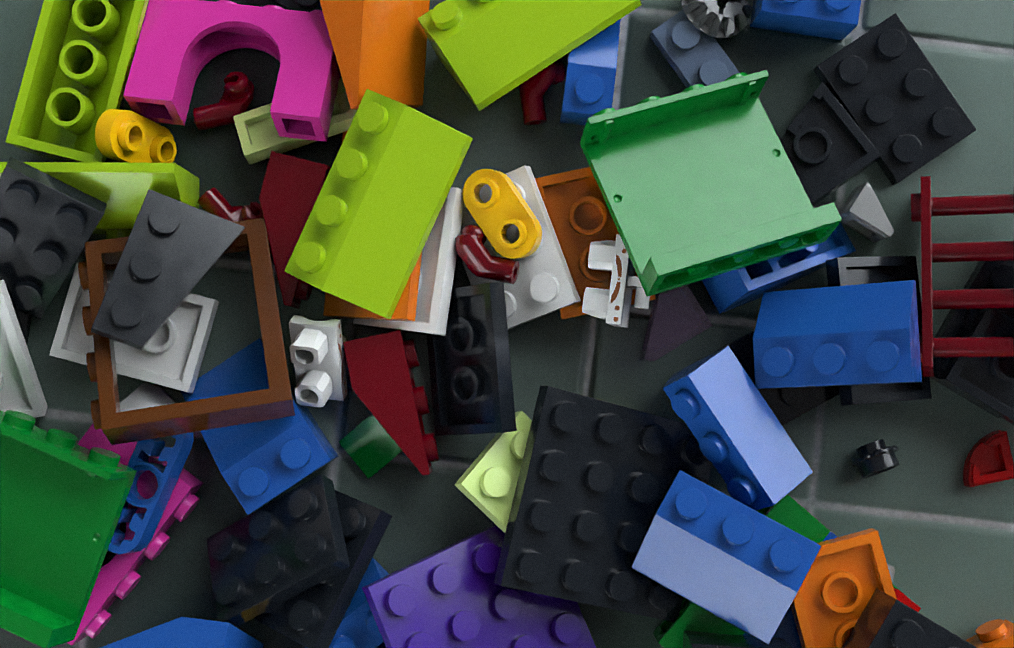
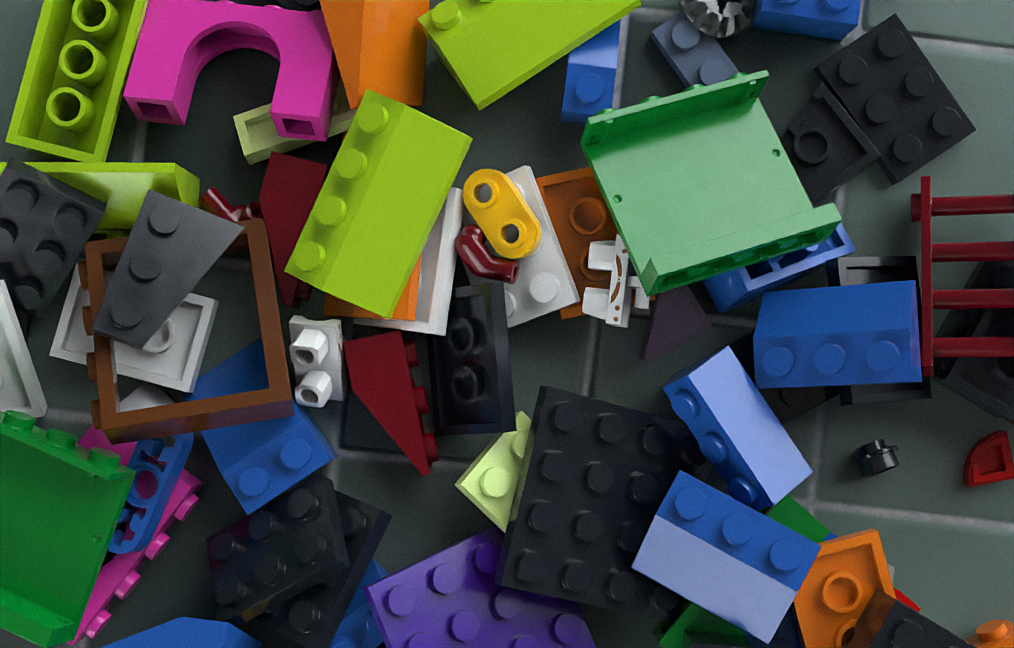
(133, 138): yellow plate -> none
(234, 101): dark red arm -> none
(370, 446): green slope -> none
(533, 90): dark red arm -> none
(865, 214): light grey slope -> none

